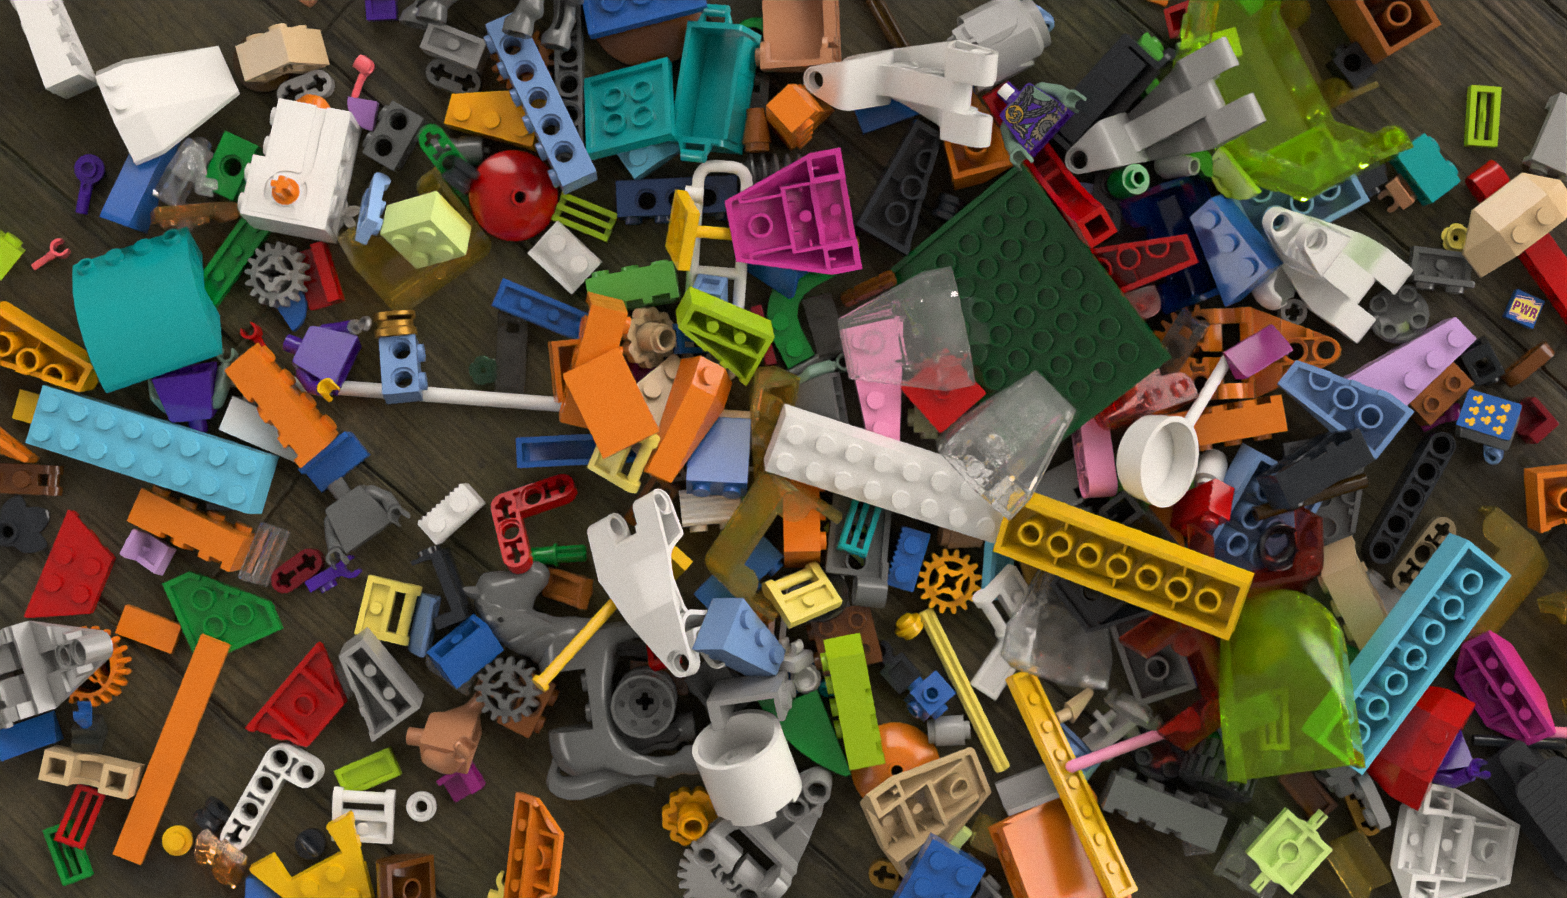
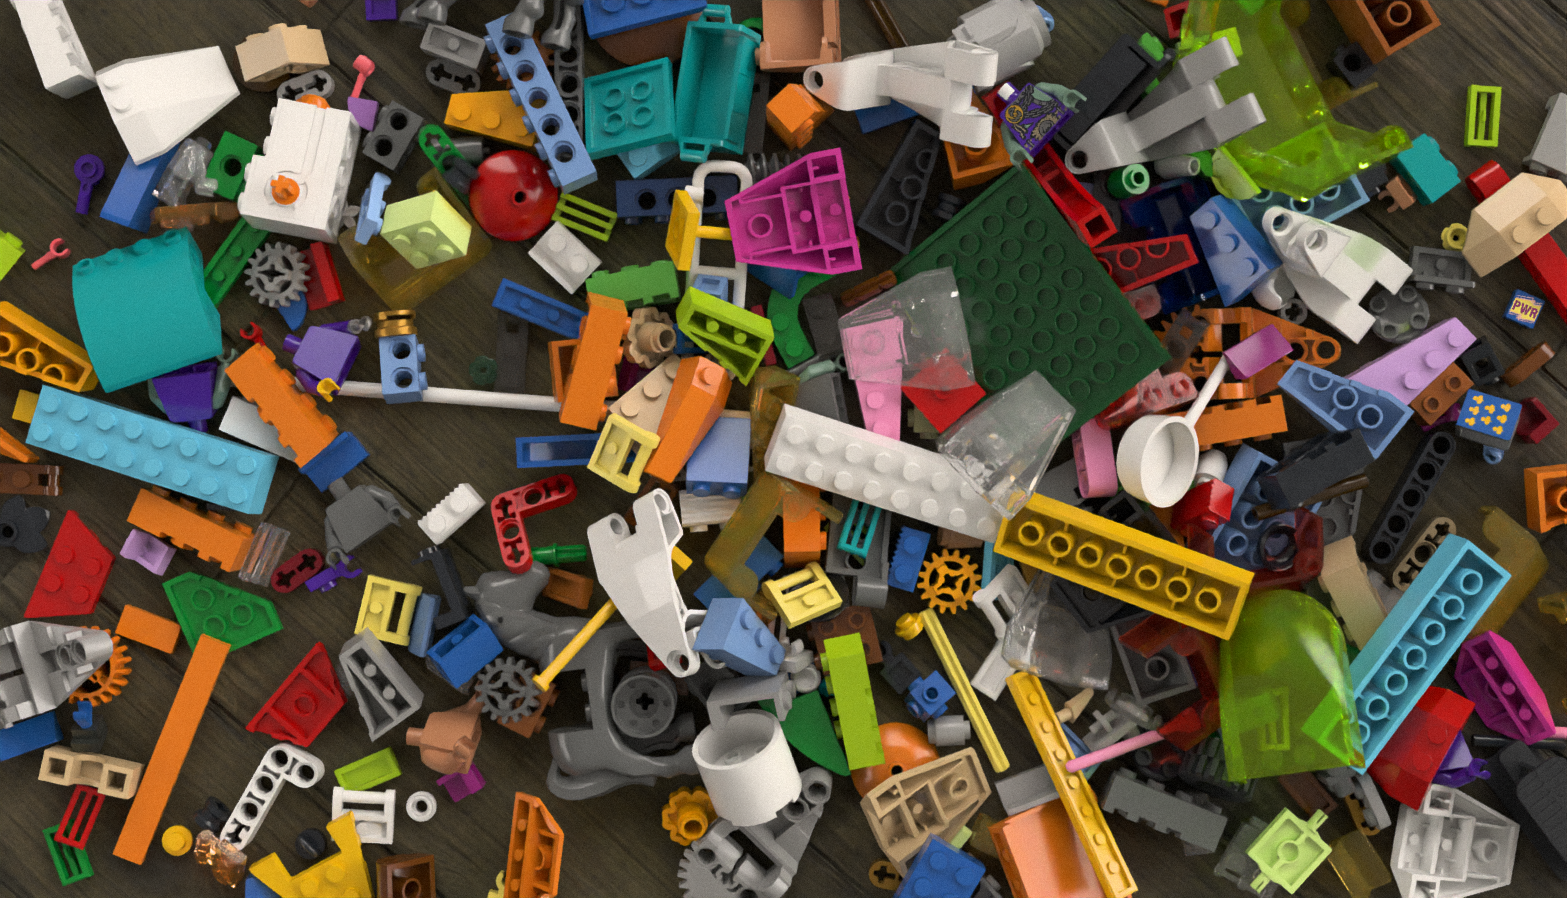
(611, 403): orange tile -> none
(756, 131): dark orange cone -> none

